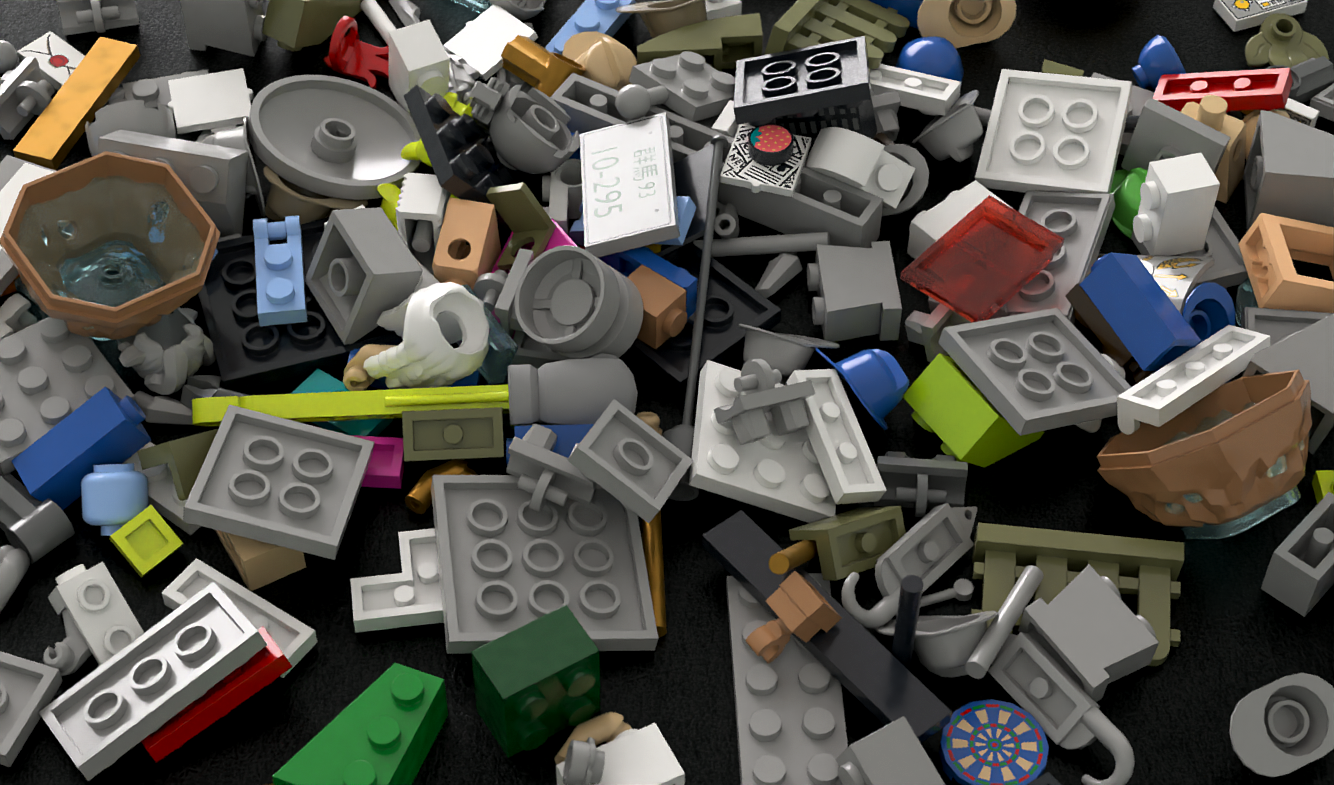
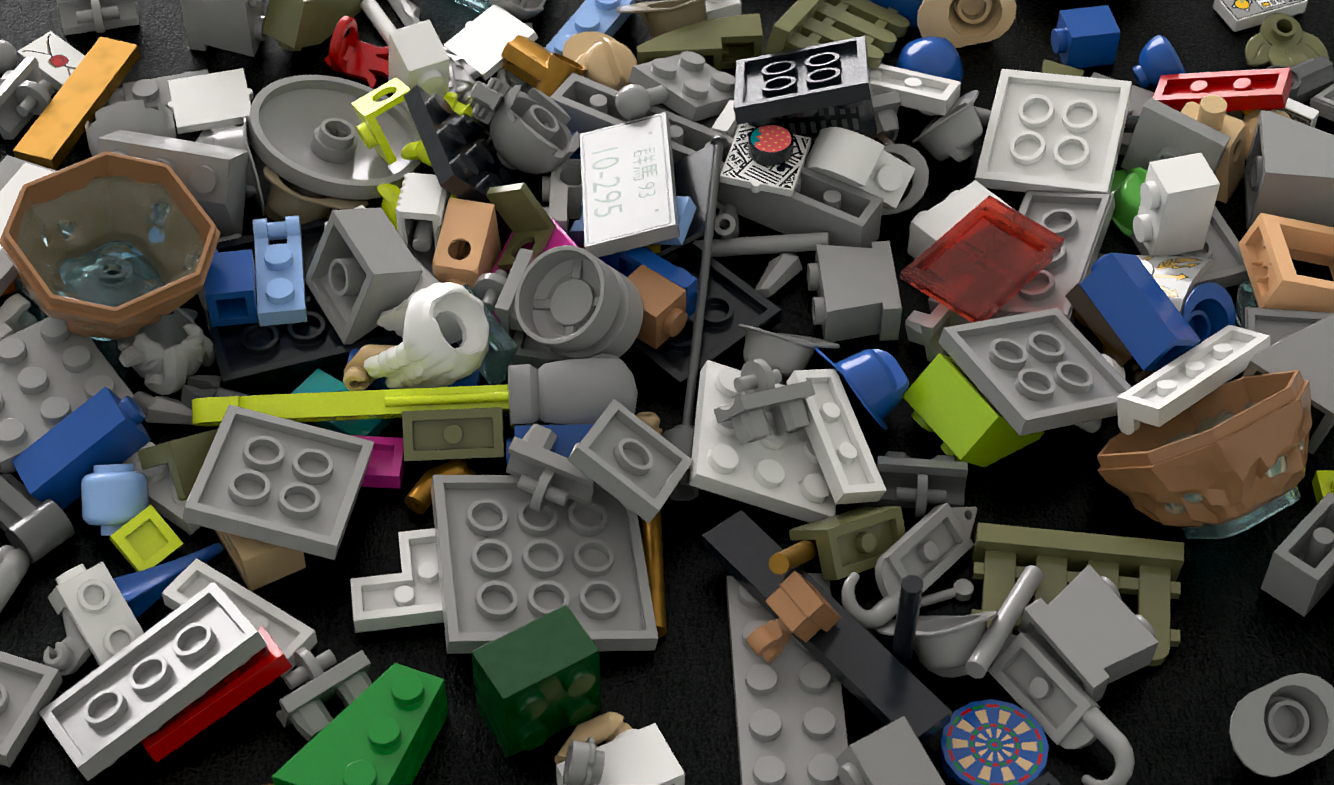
(146, 586): none -> blue piece
(231, 289): none -> blue brick
(305, 705): none -> light grey hips
(368, 109): none -> neon yellow bracket
(1086, 37): none -> blue brick

